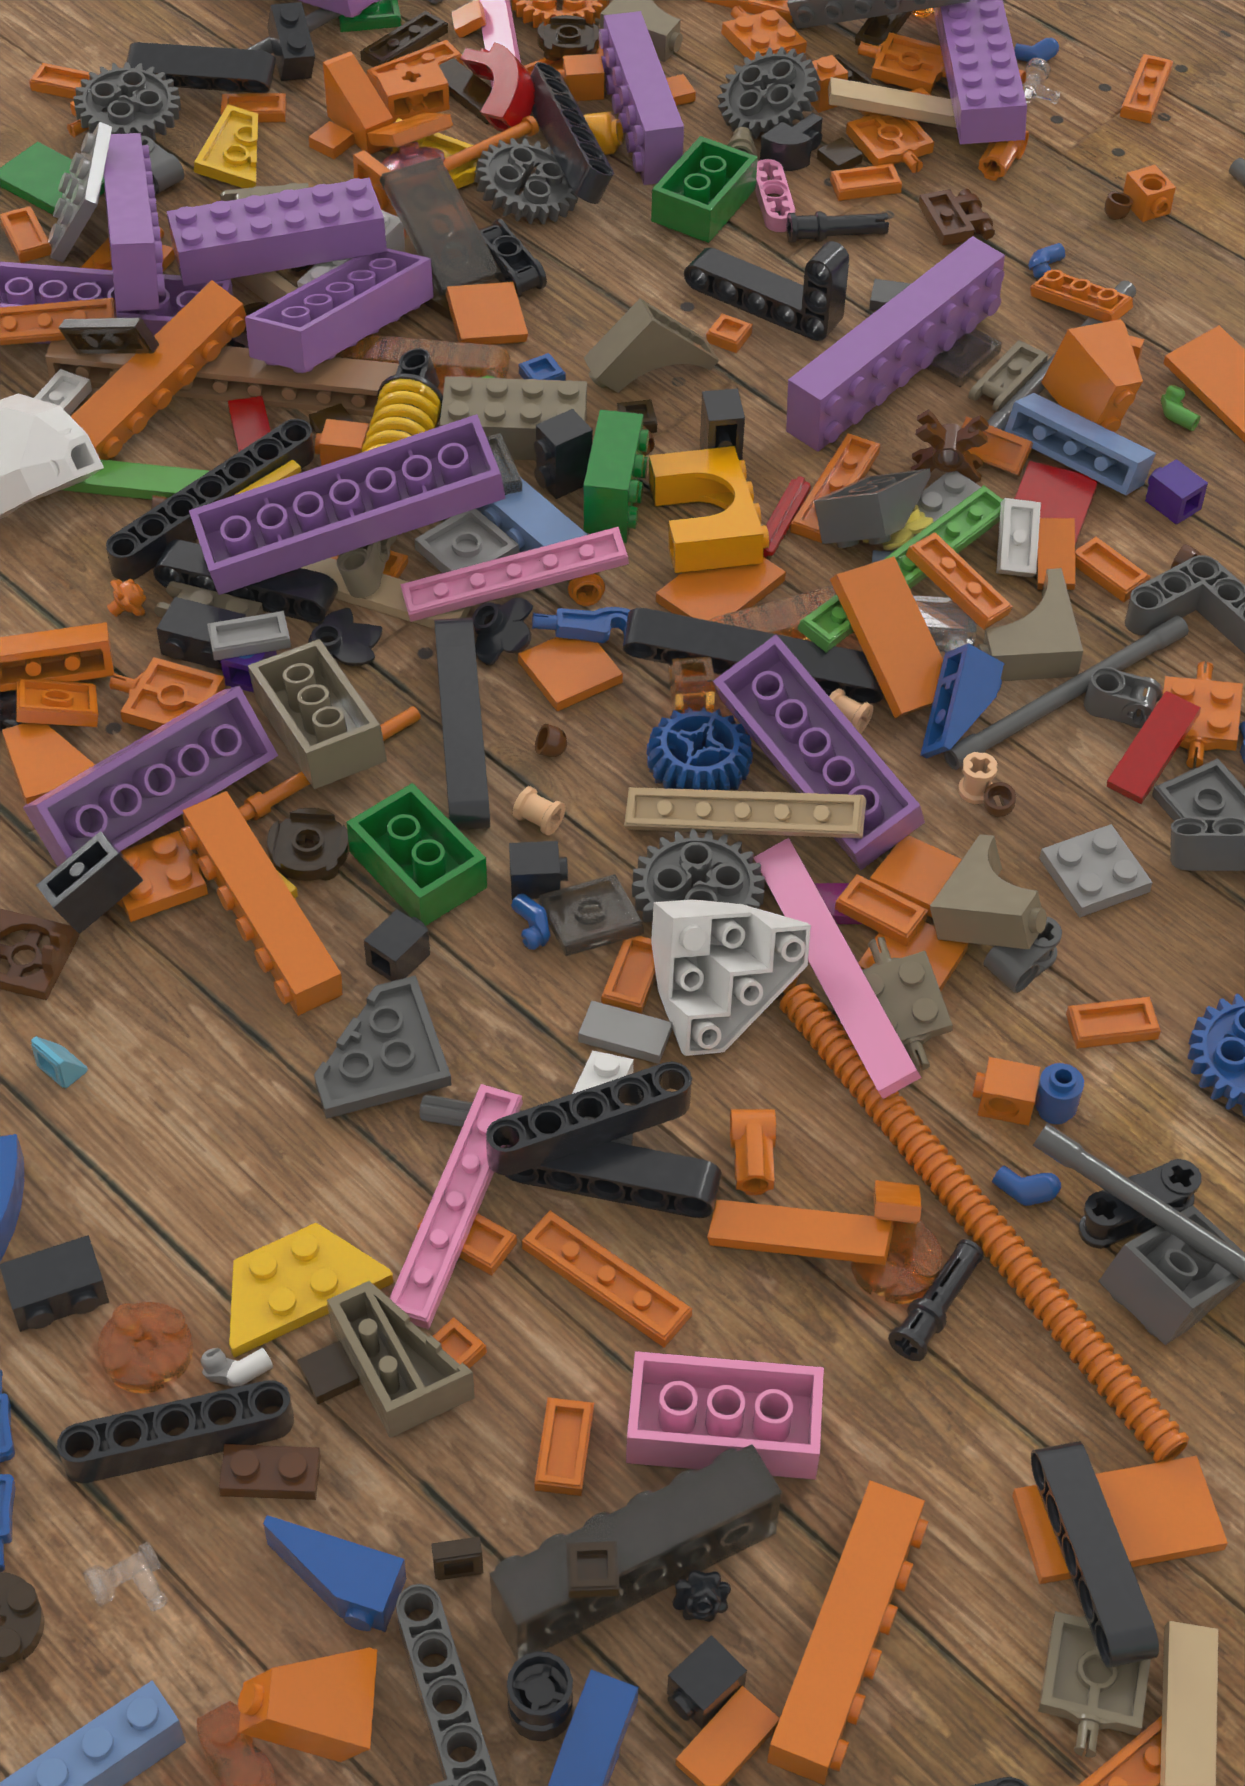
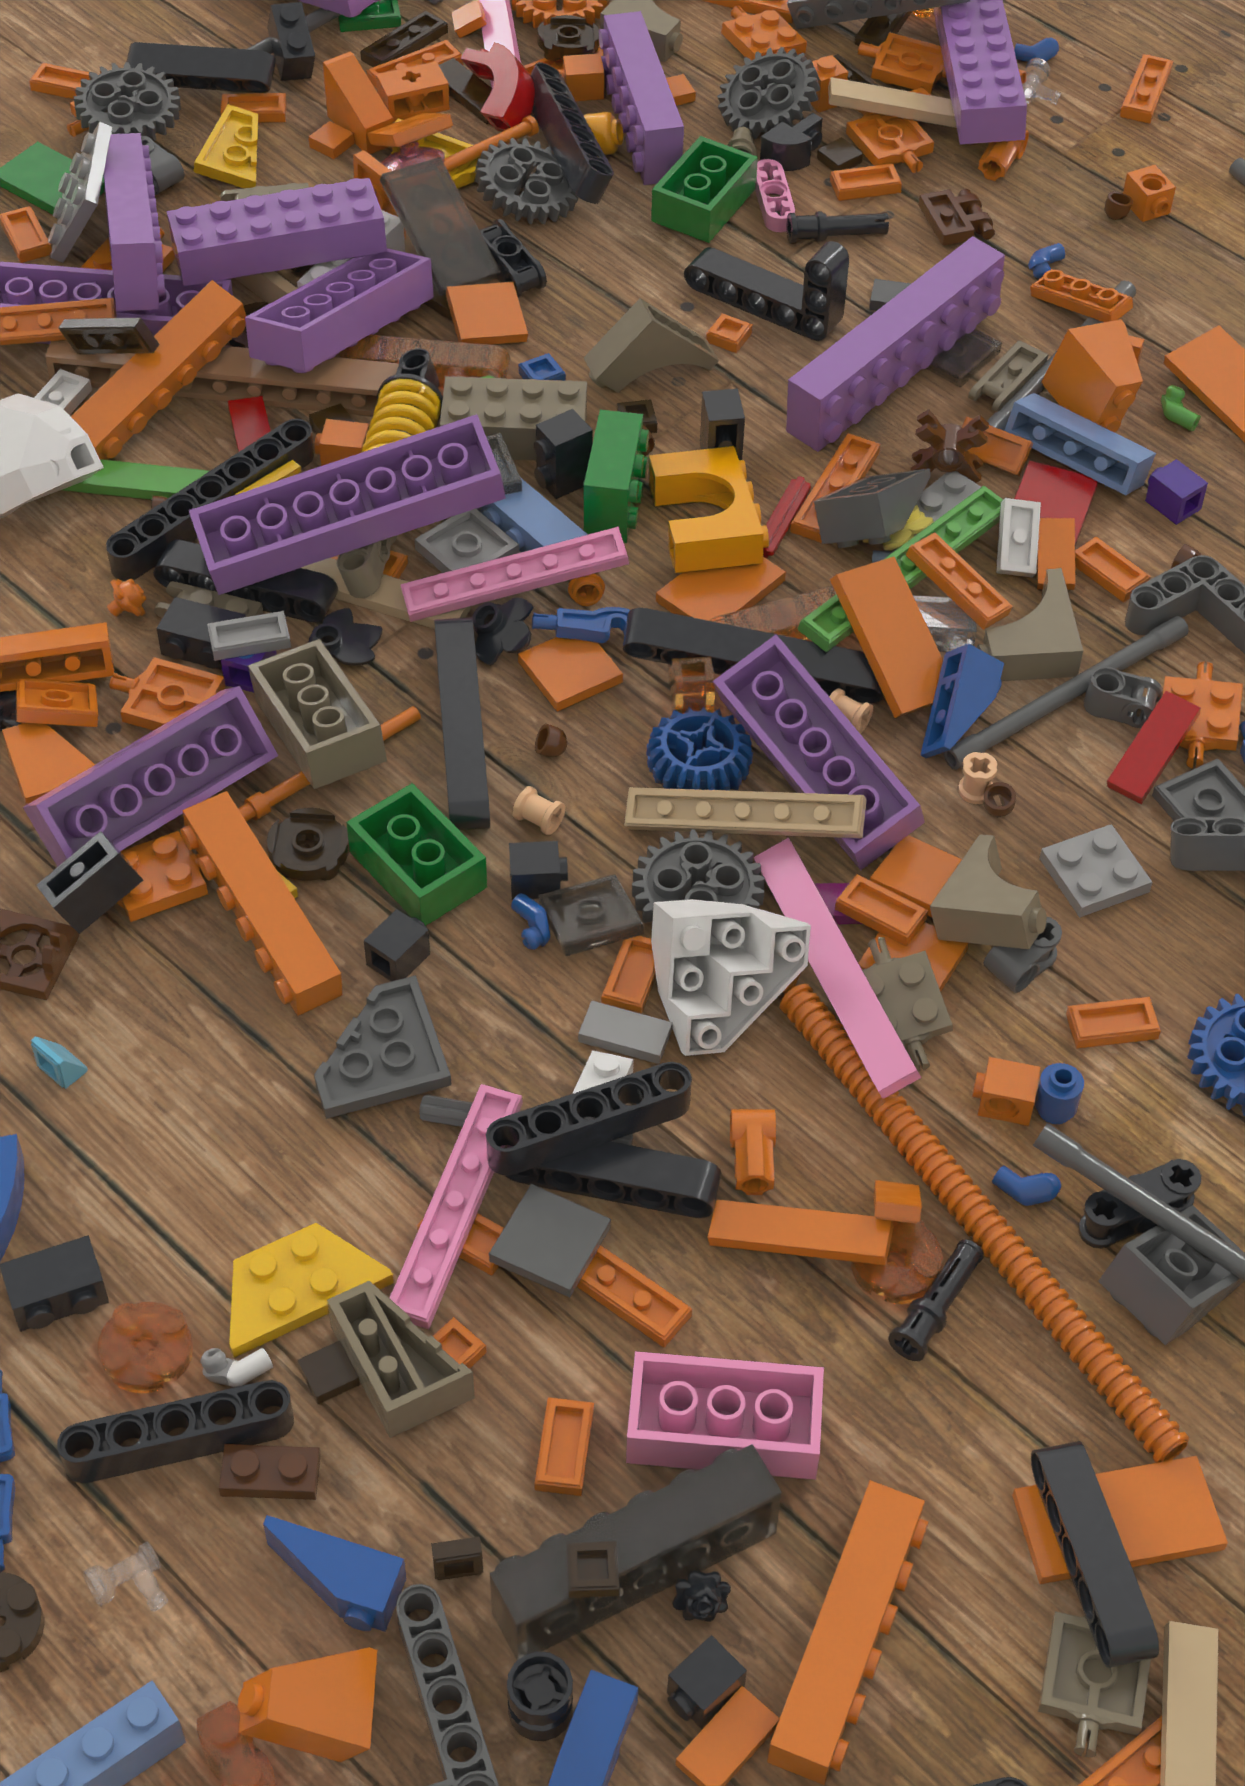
(550, 1240): none -> dark grey tile

